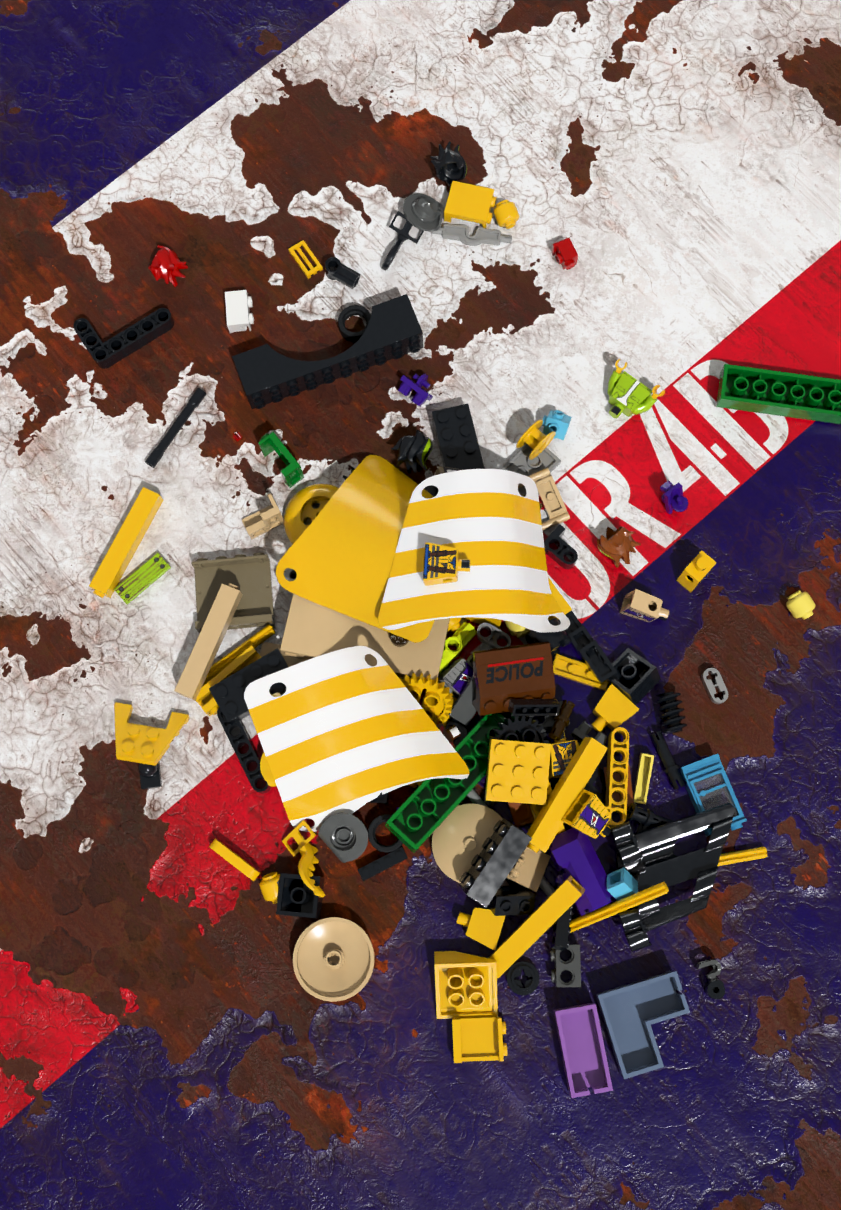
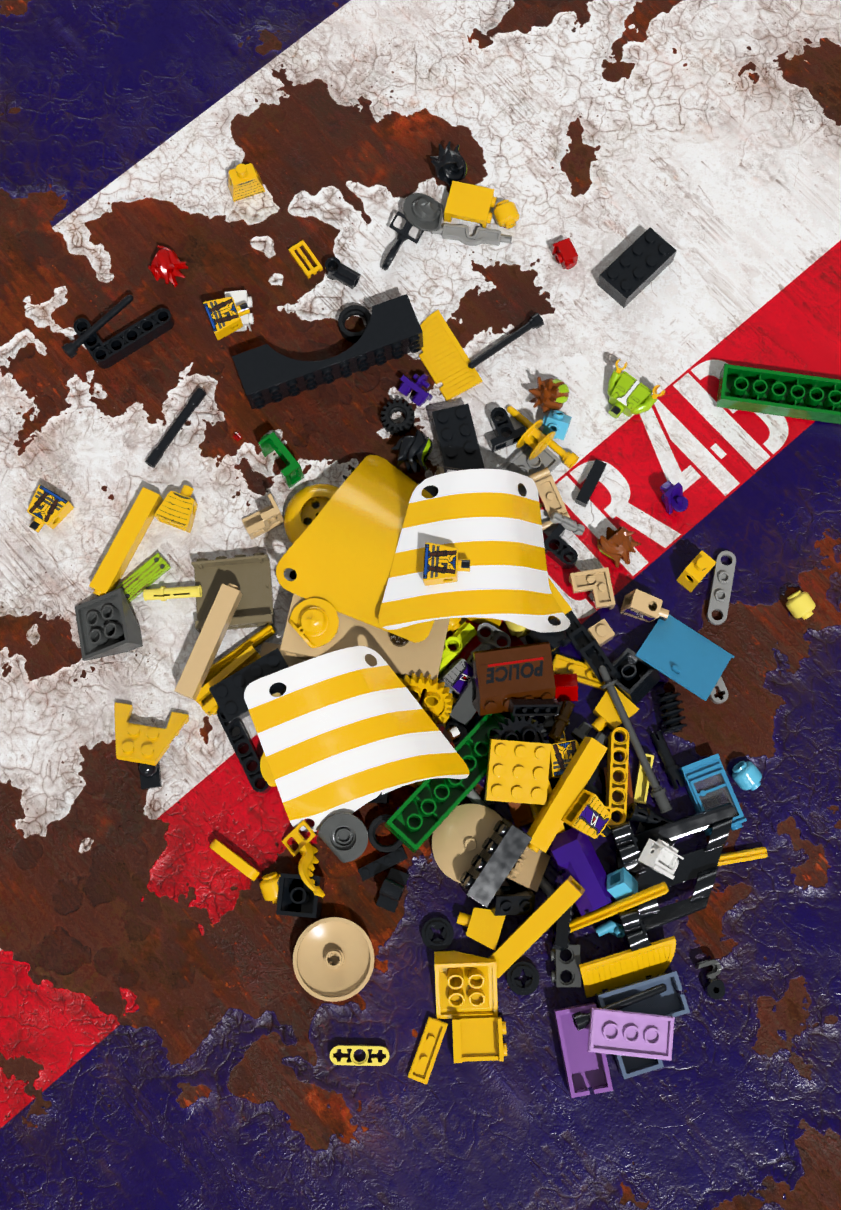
(47, 509): none -> torso
(71, 348): none -> black piece
(107, 626): none -> dark grey slope
(172, 593): none -> light yellow pin
(178, 509): none -> yellow torso
(225, 315): none -> torso
(244, 182): none -> yellow torso
(315, 621): none -> yellow hat
(344, 1049): none -> light yellow beam
(392, 889): none -> black tile
(393, 407): none -> black tyre
(427, 934): none -> black gear
(427, 1050): none -> yellow tile
(446, 358): none -> yellow piece
(503, 426): none -> black tile
(534, 321): none -> black piece
(550, 394): none -> dark orange hair
(566, 687): none -> red brick
(567, 523): none -> light grey axle
(569, 458): none -> yellow piece
(582, 1019): none -> black piece
(590, 483): none -> black piece
(596, 581): none -> tan panel
(601, 632): none -> tan brick
(610, 927): none -> medium azure arm
(627, 966): none -> yellow piece
(631, 1034): none -> lavender tile
(636, 267): none -> black brick
(658, 791): none -> dark grey bar
(660, 857): none -> white hinge
(684, 656): none -> dark azure piece
(721, 588): none -> light grey plate
(746, 775): none -> medium azure head

